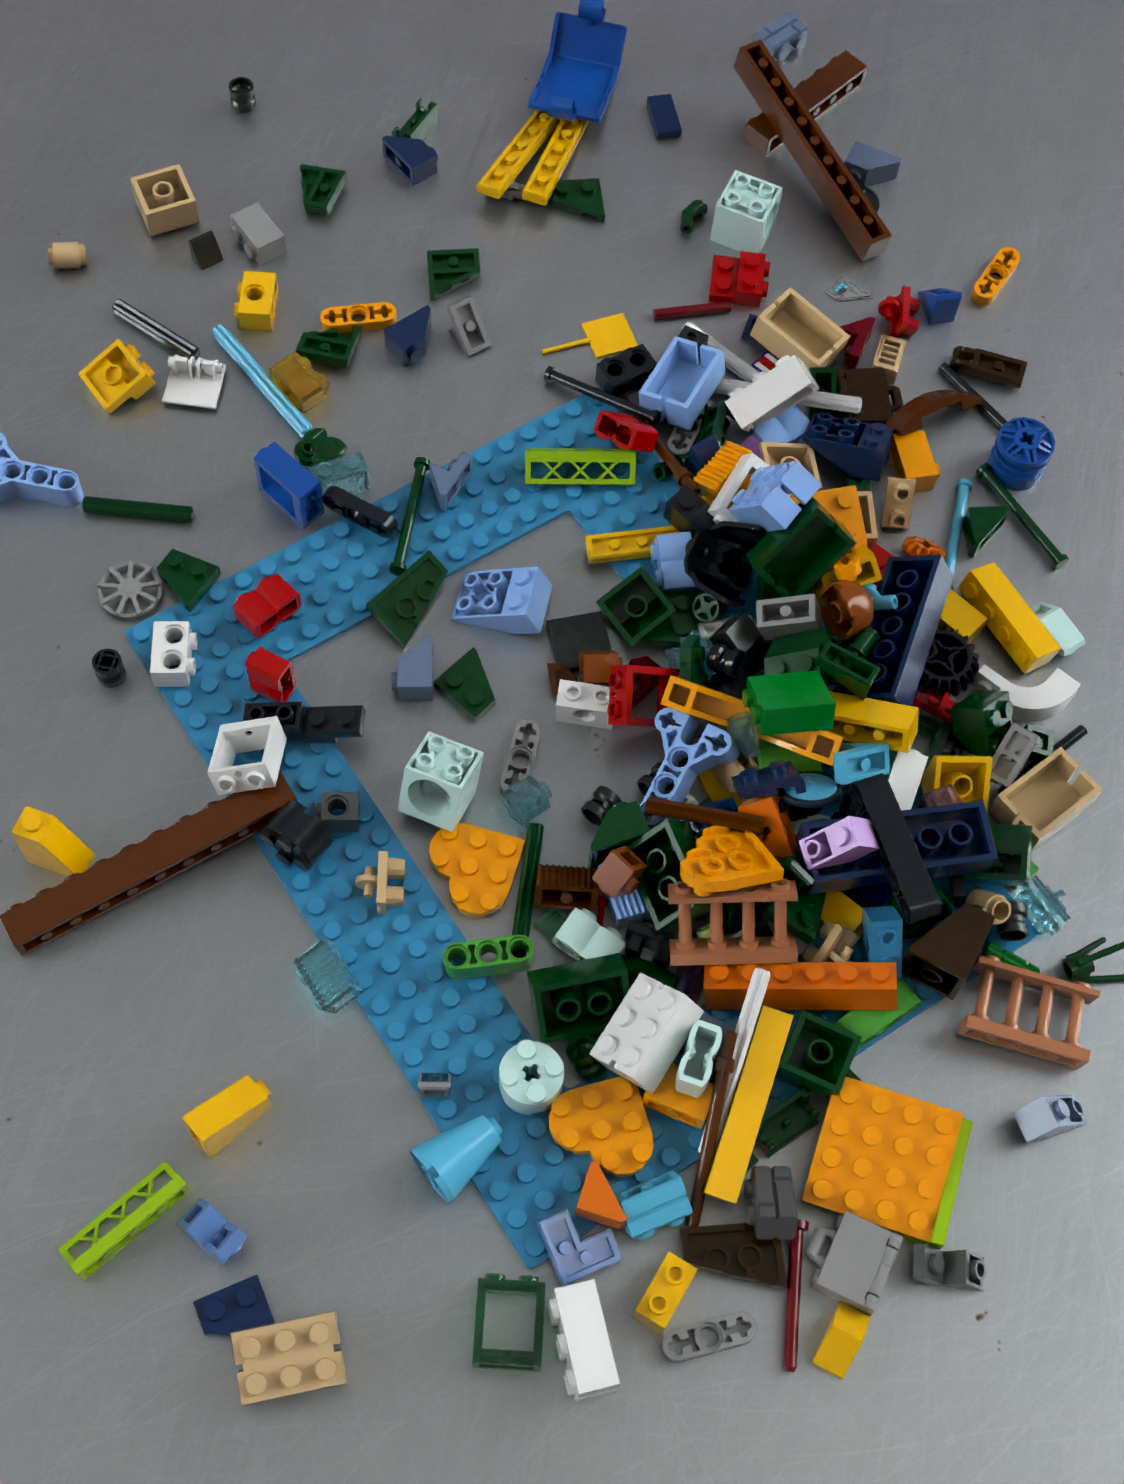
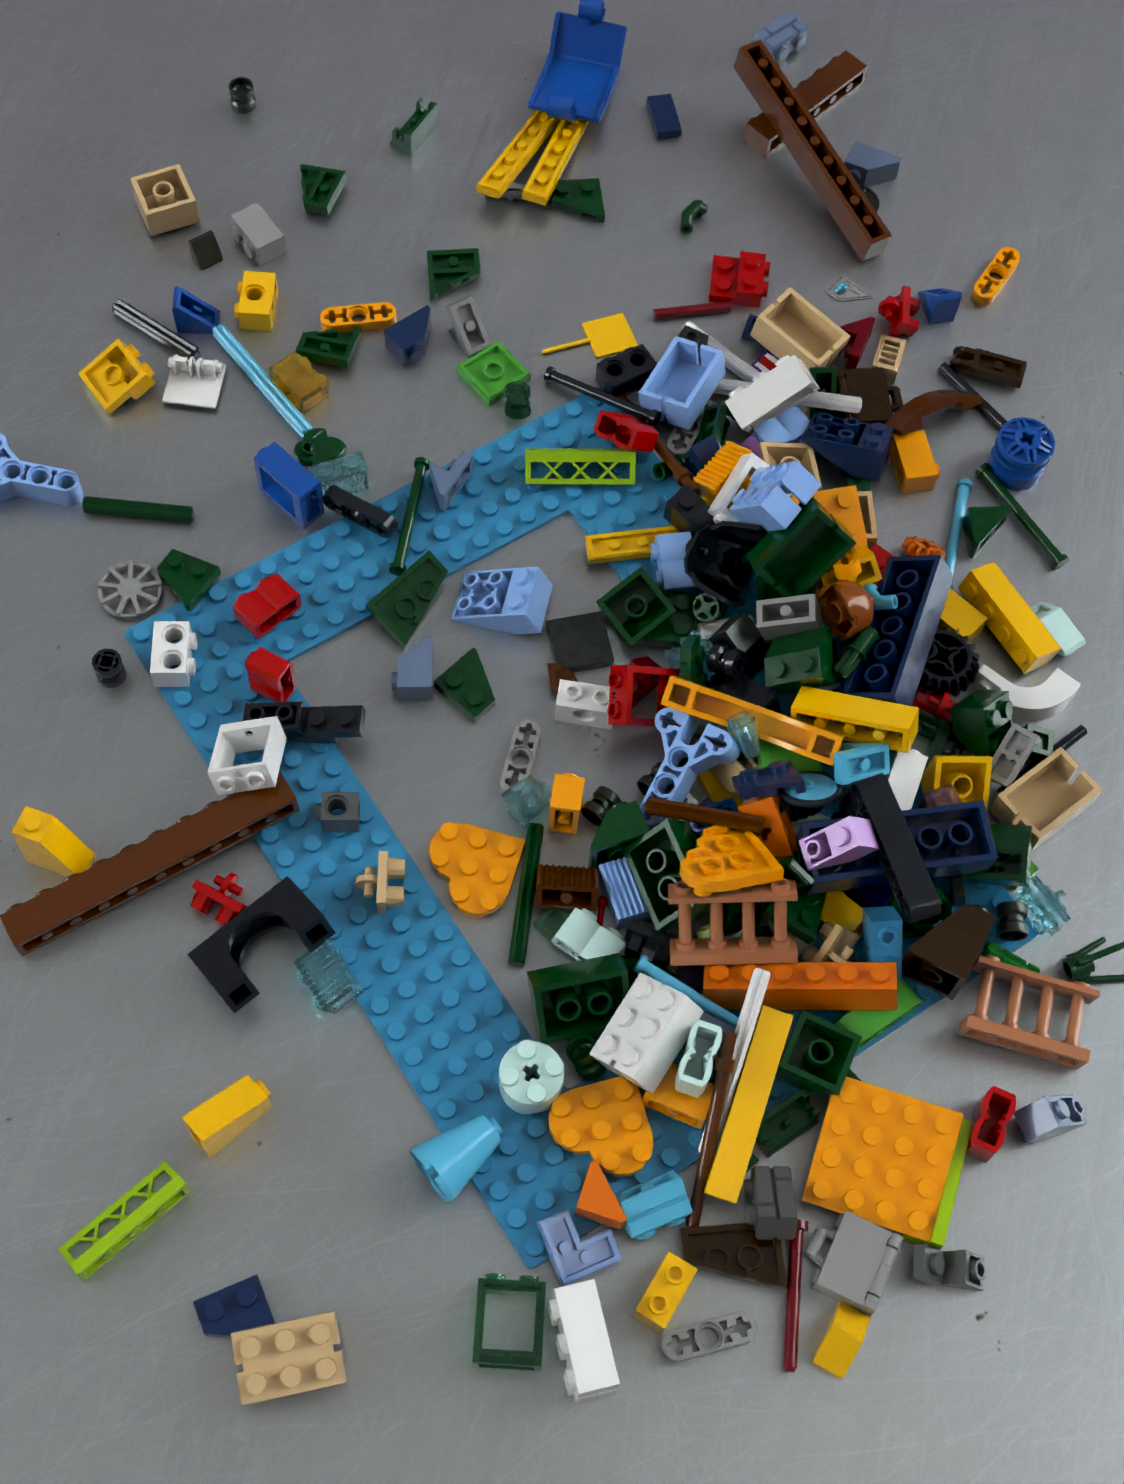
(67, 255): tan brick -> none
(193, 314): none -> blue slope
(207, 895): none -> red hips
(212, 1231): medium blue brick -> none
(278, 909): none -> black arch
(297, 836): black brick -> none
(410, 157): dark blue slope -> none
(434, 1085): light grey slope -> none
(440, 781): light aqua brick -> none
(475, 949): bright green beam -> none
(491, 371): none -> bright green tile
(517, 400): none -> clear green wheel
(566, 803): none -> light orange brick
(596, 665): dark orange brick -> none
(619, 872): dark orange brick -> none
(704, 1003): none -> medium azure bar
(745, 213): light aqua brick -> none
(789, 703): green brick -> none
(863, 673): dark green slope -> none
(898, 502): tan hips -> none
(989, 1123): none -> red brick
(993, 902): tan brick -> none

